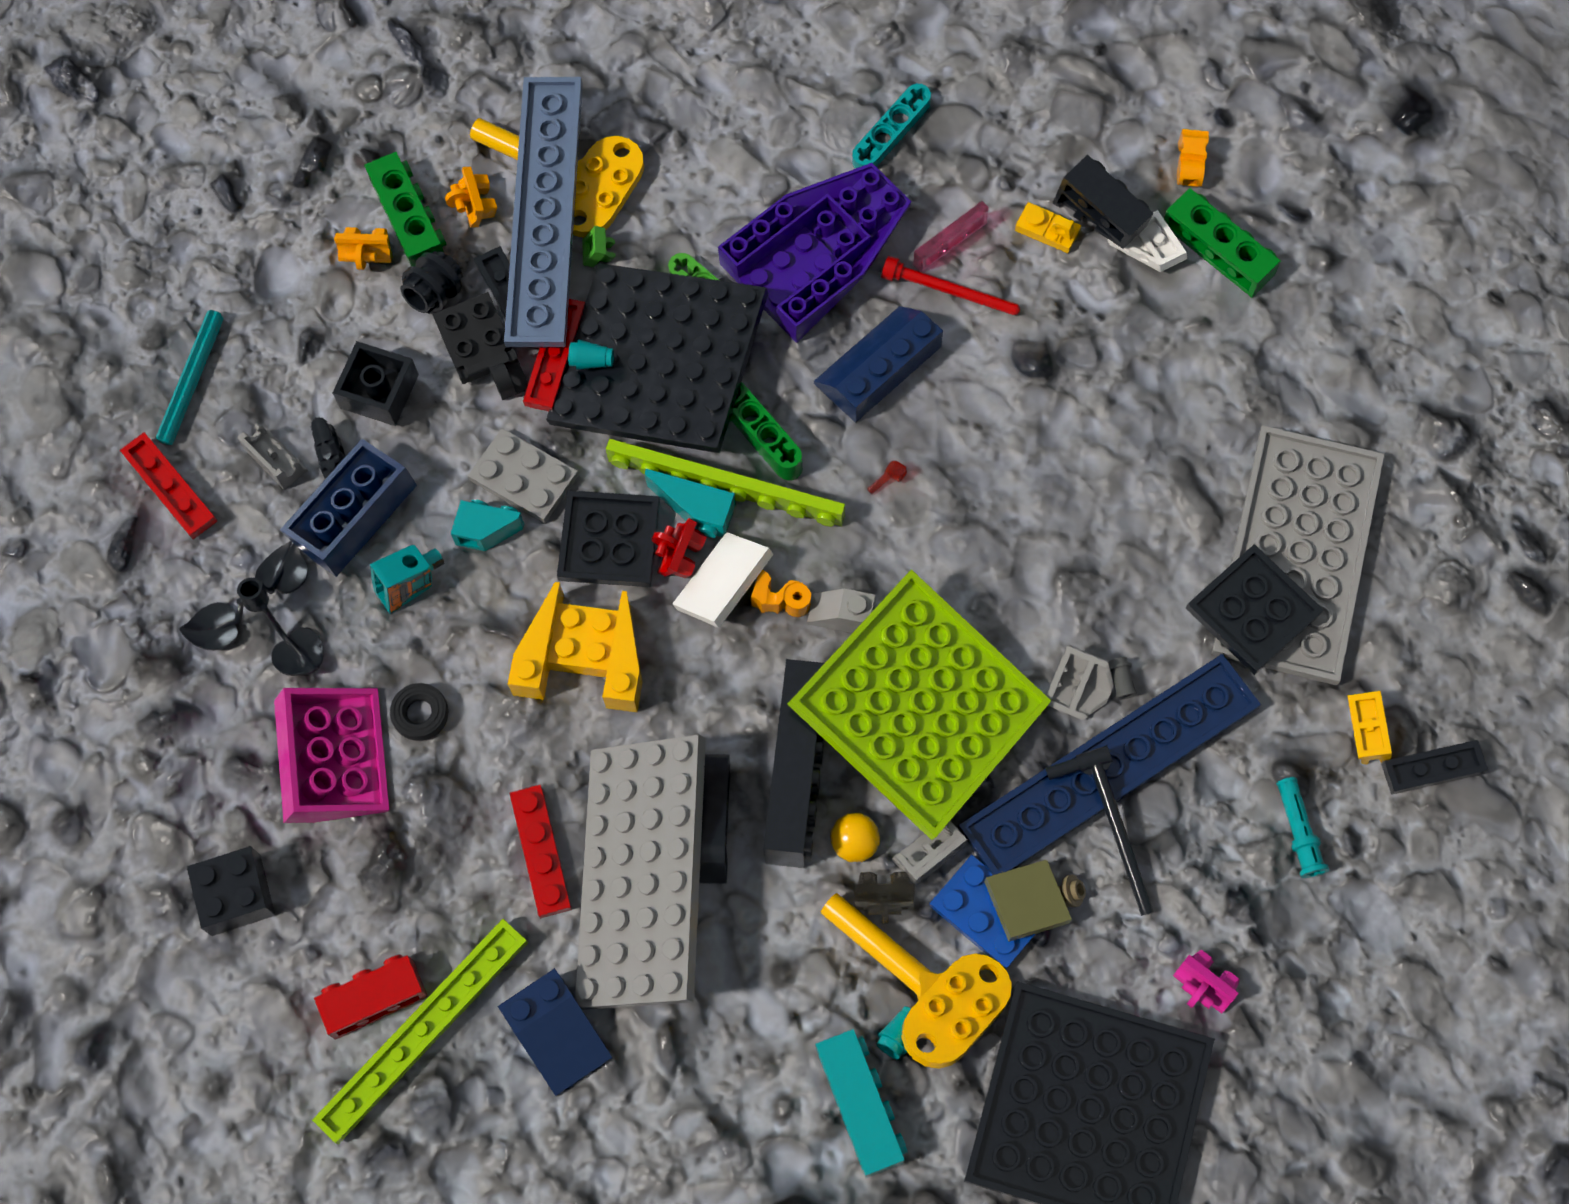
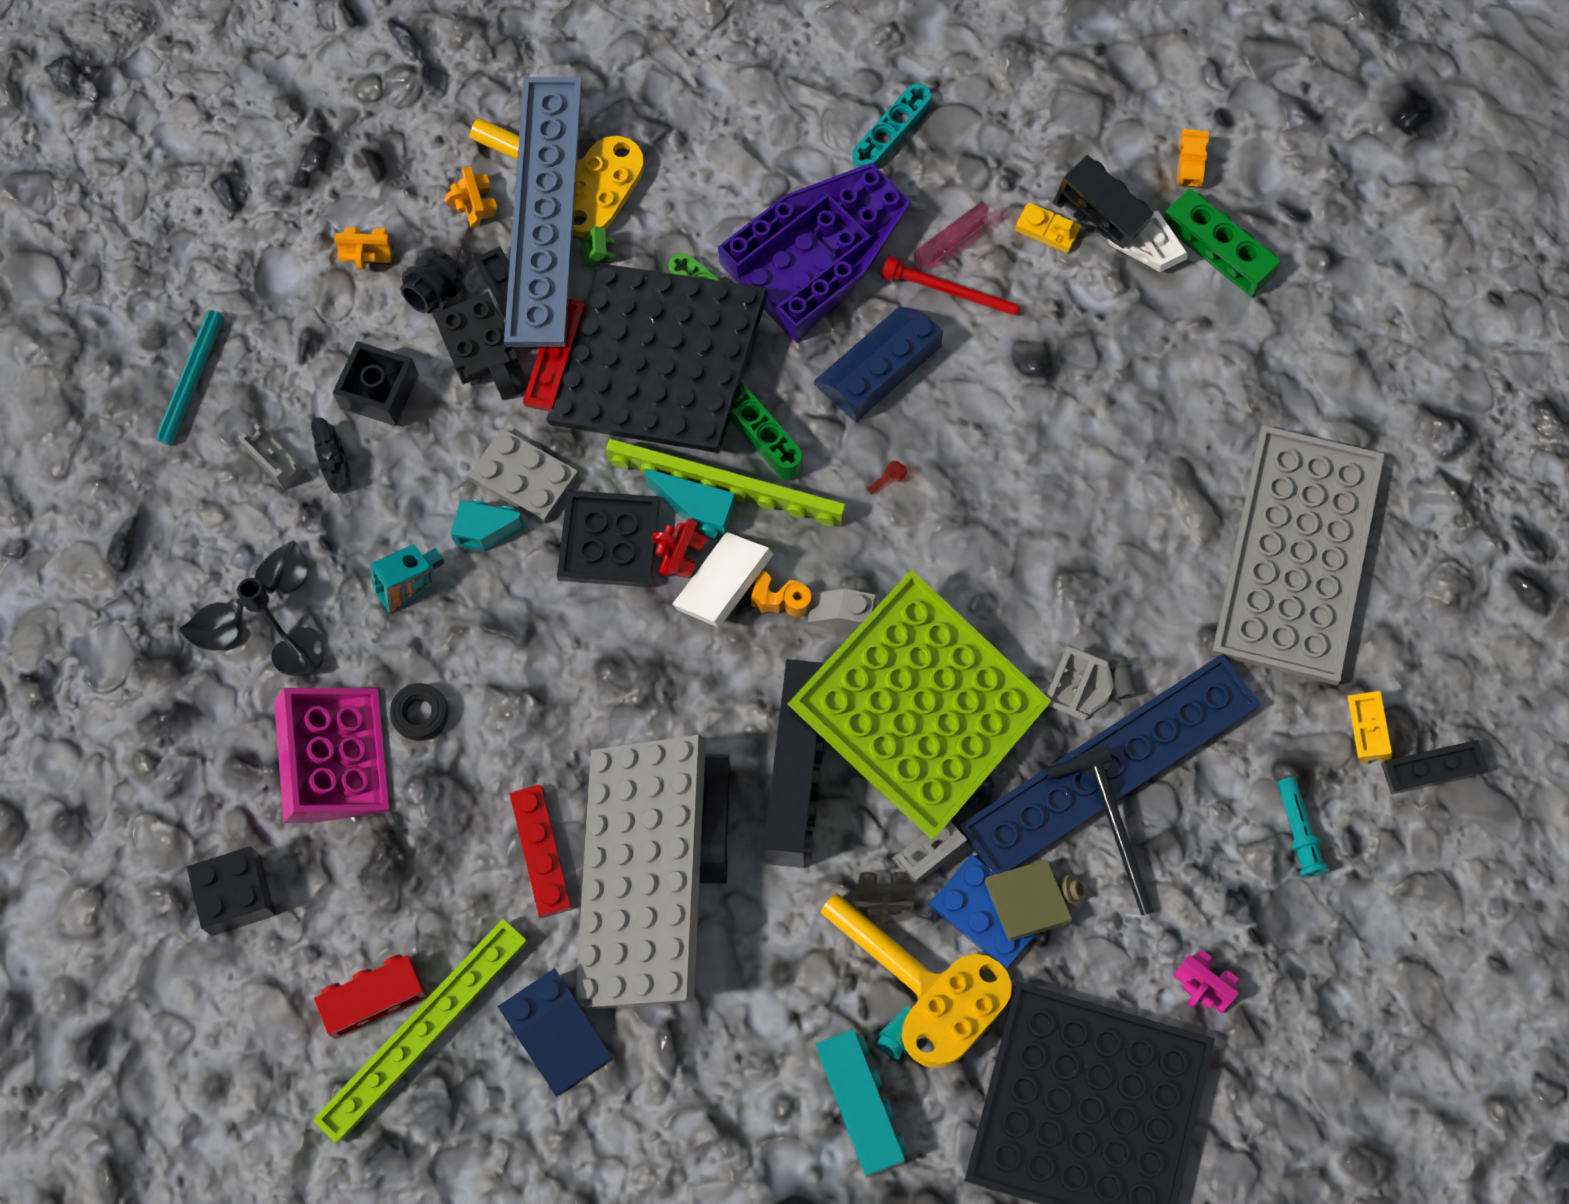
(168, 485): red plate -> none
(349, 507): dark blue slope -> none
(384, 176): green brick -> none
(579, 643): yellow wedge -> none
(589, 355): teal cone -> none
(855, 837): yellow hair -> none
(1254, 609): black plate -> none

